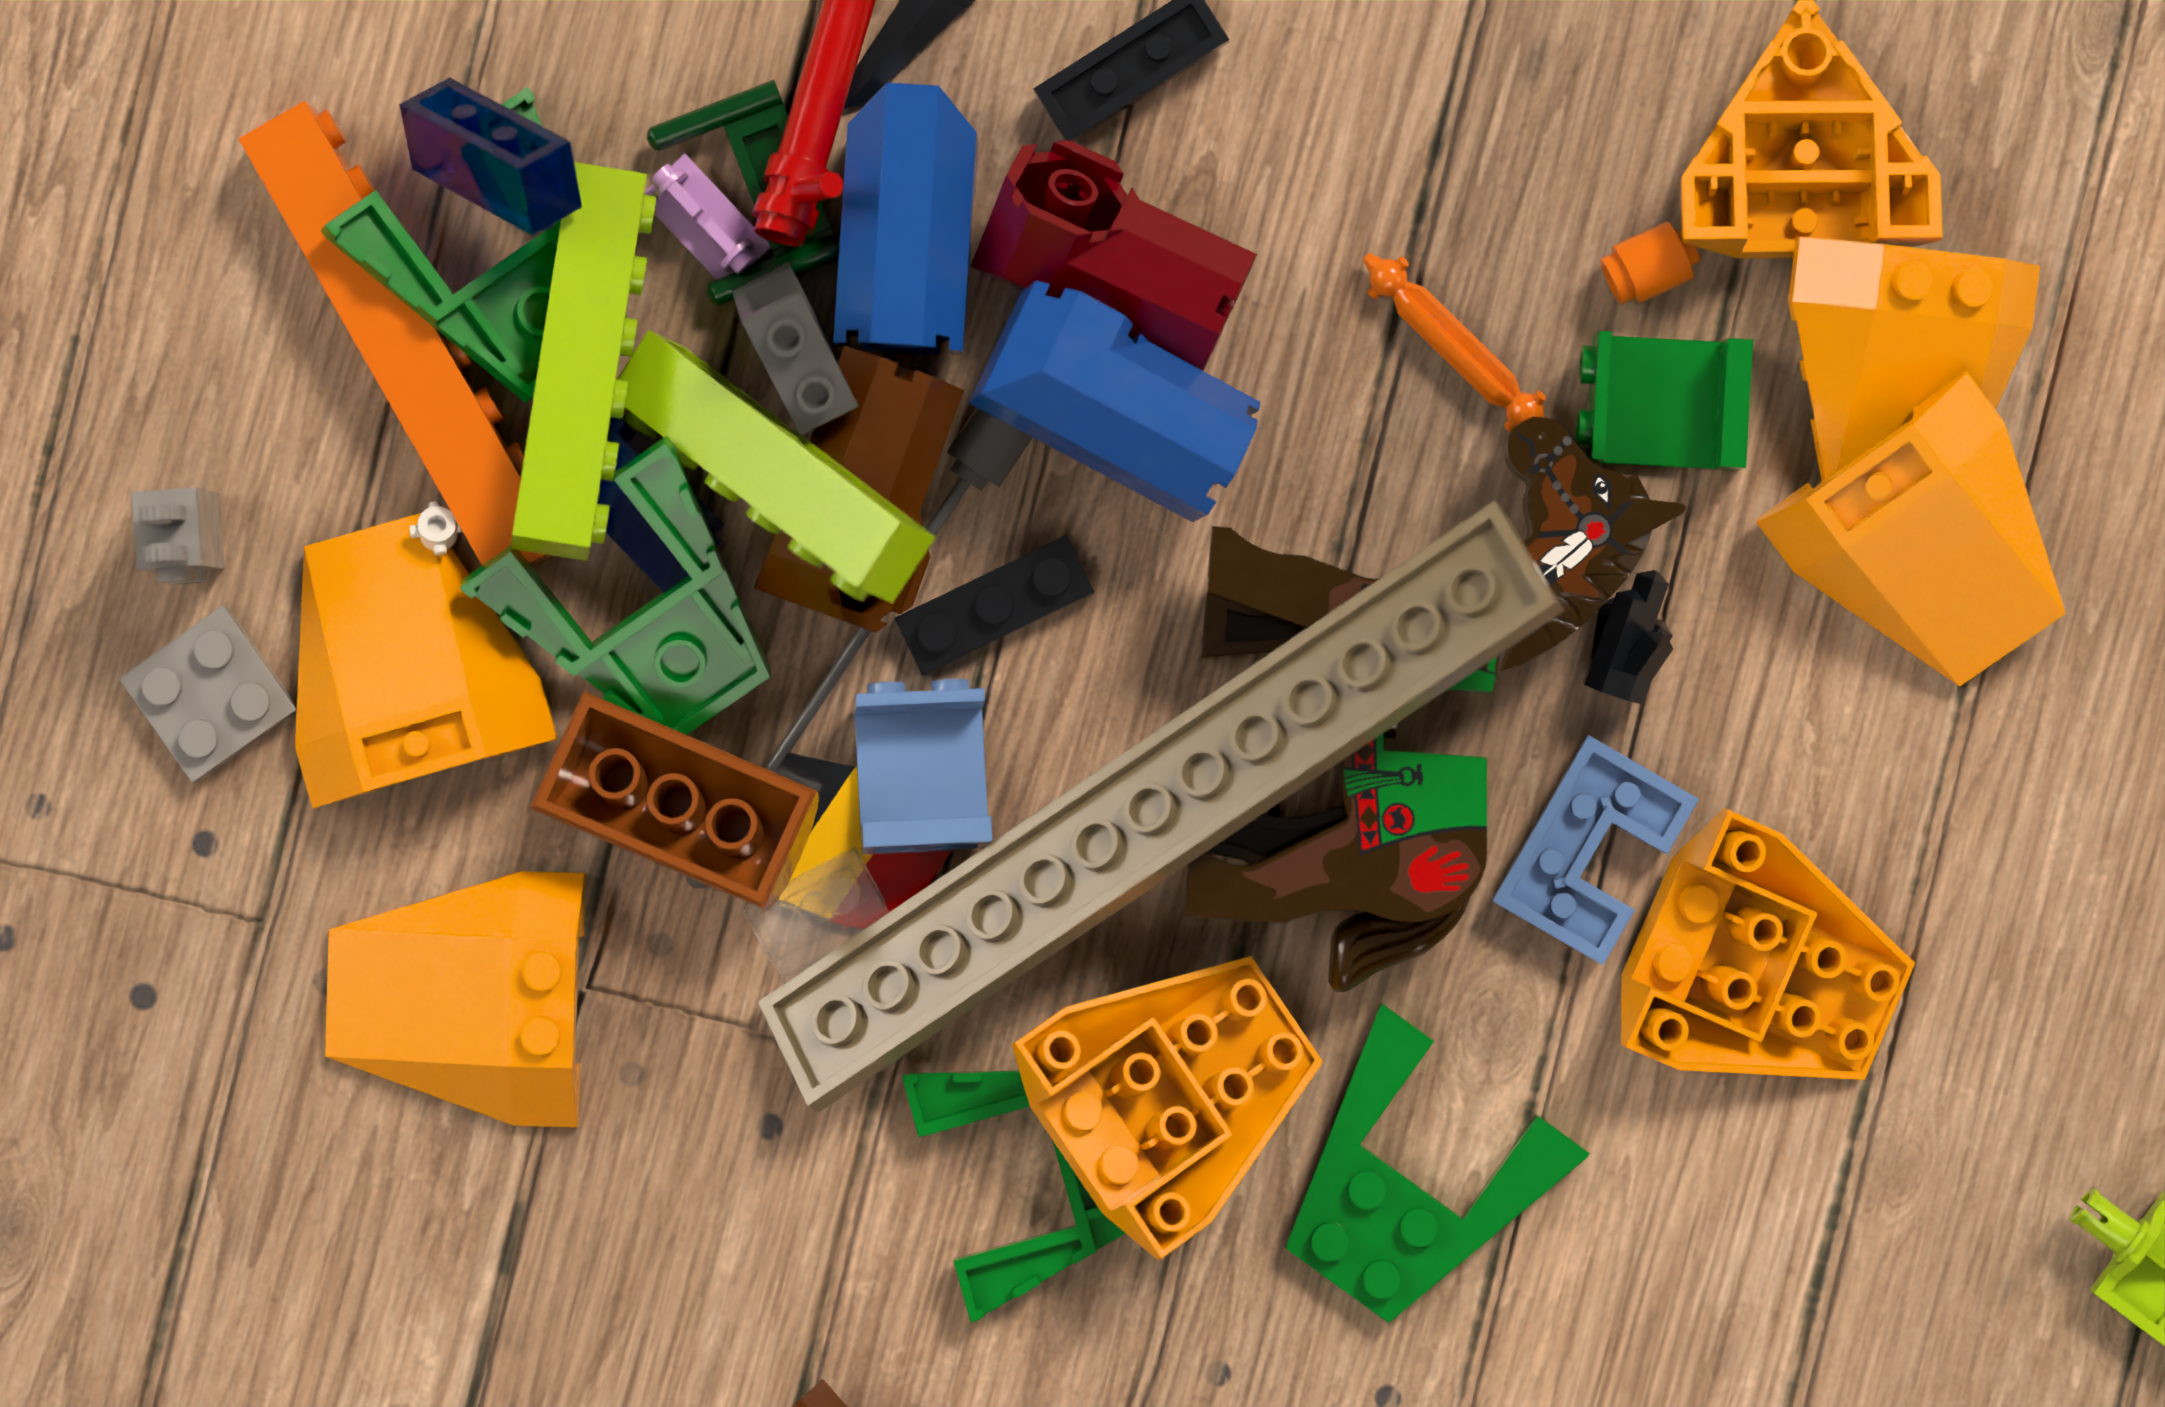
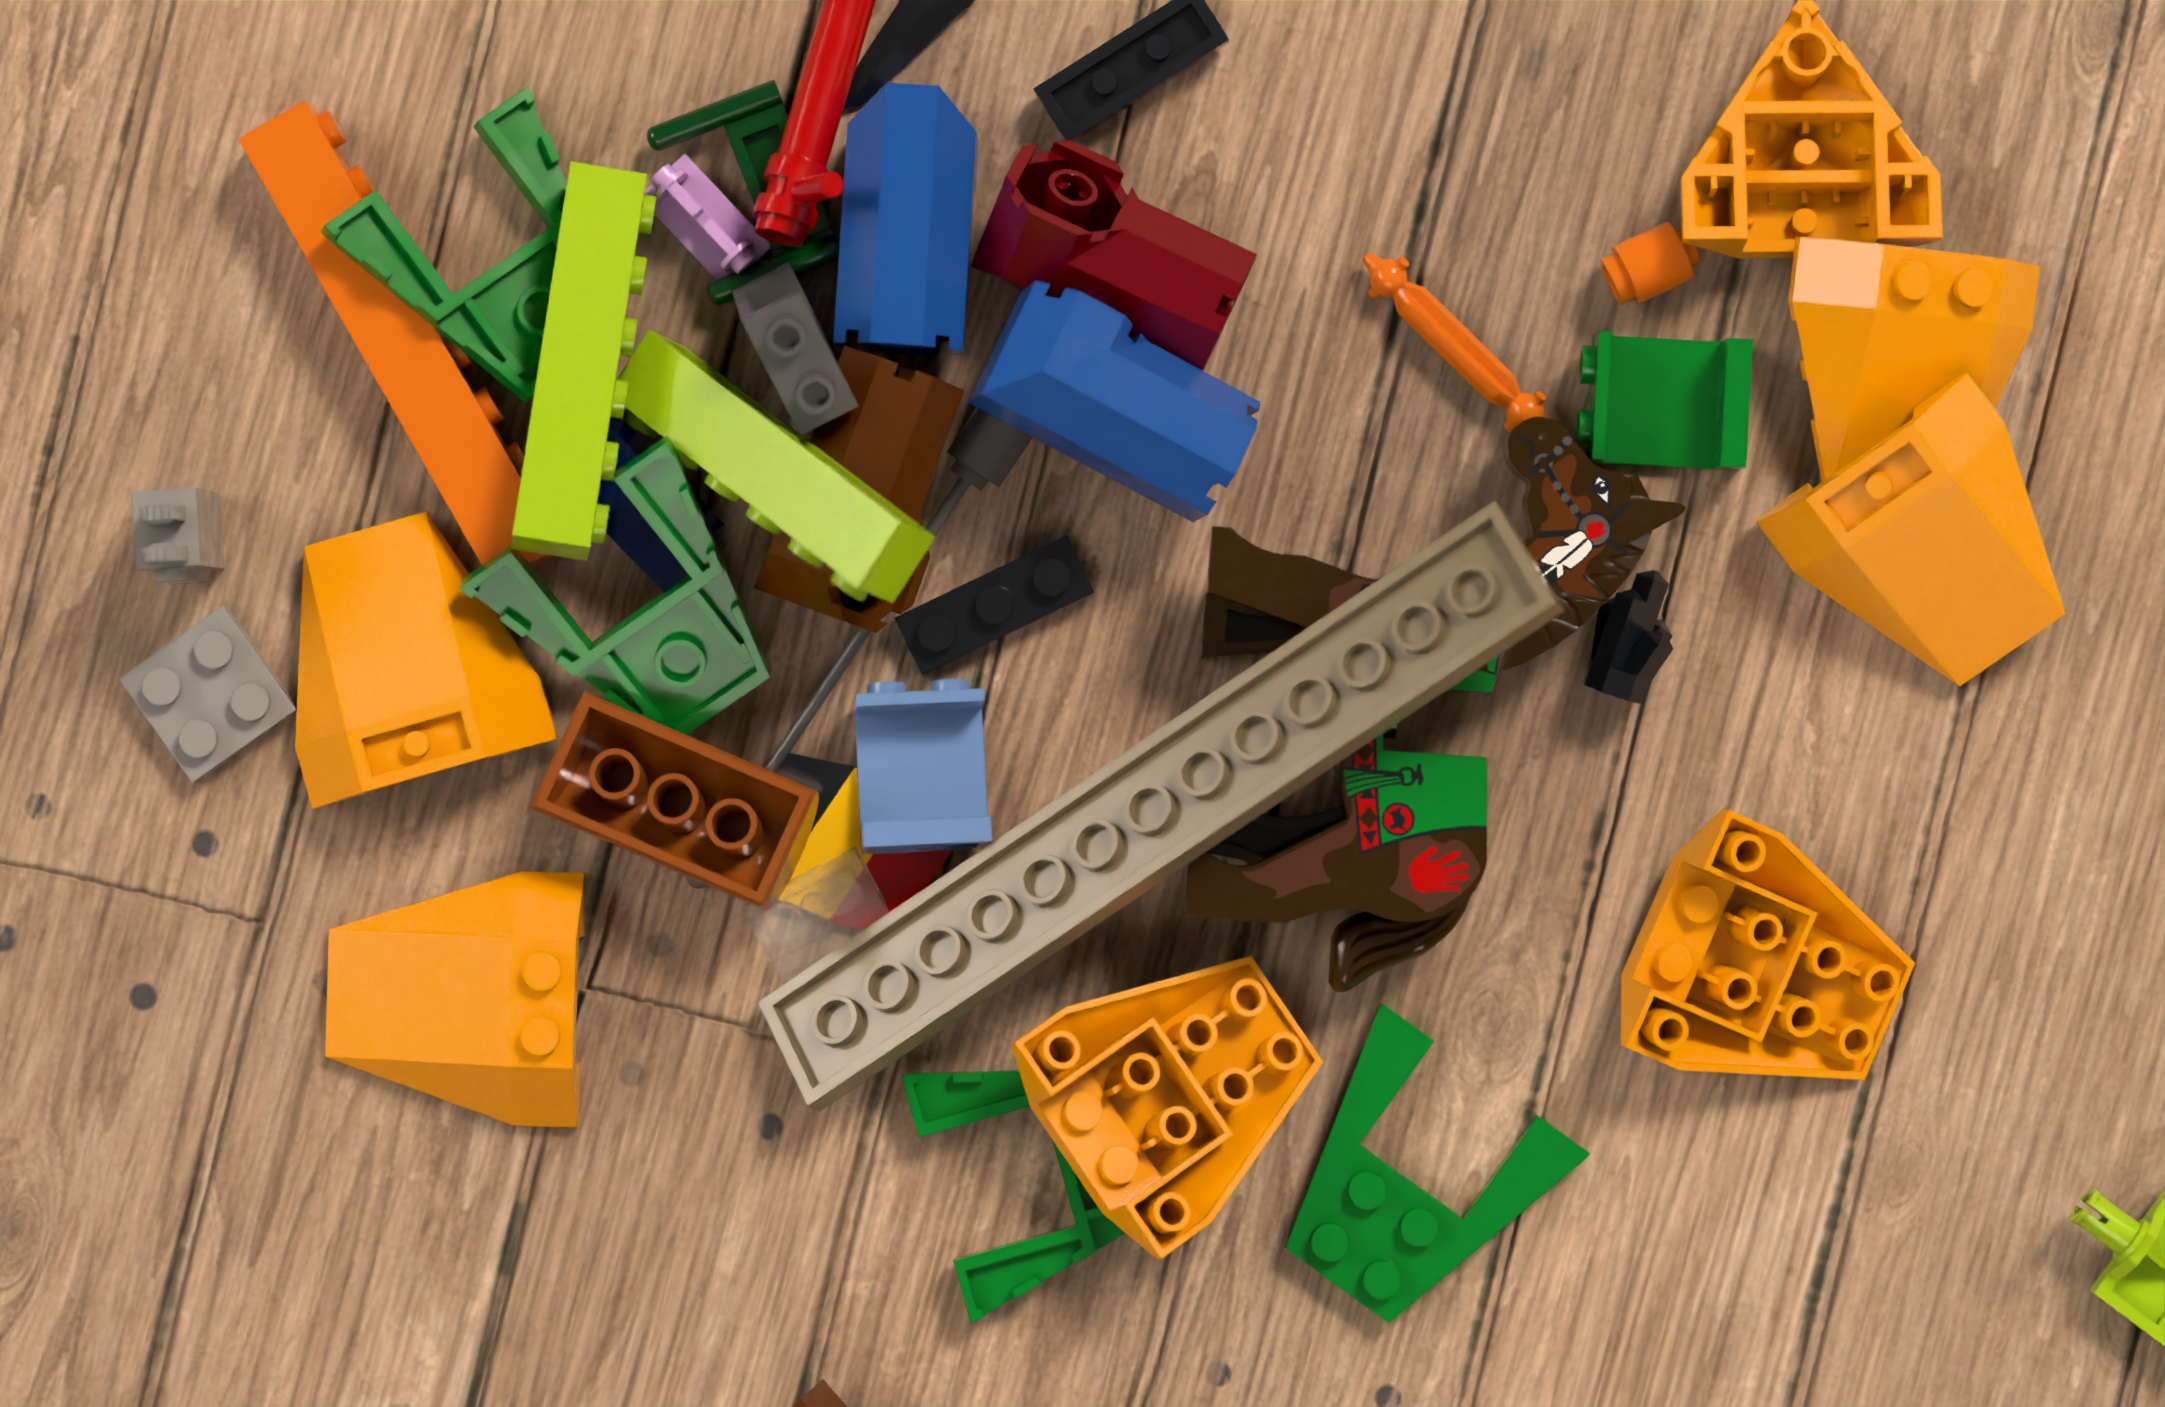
(436, 528): white piece -> none
(491, 156): clear blue brick -> none
(1546, 873): medium blue plate -> none

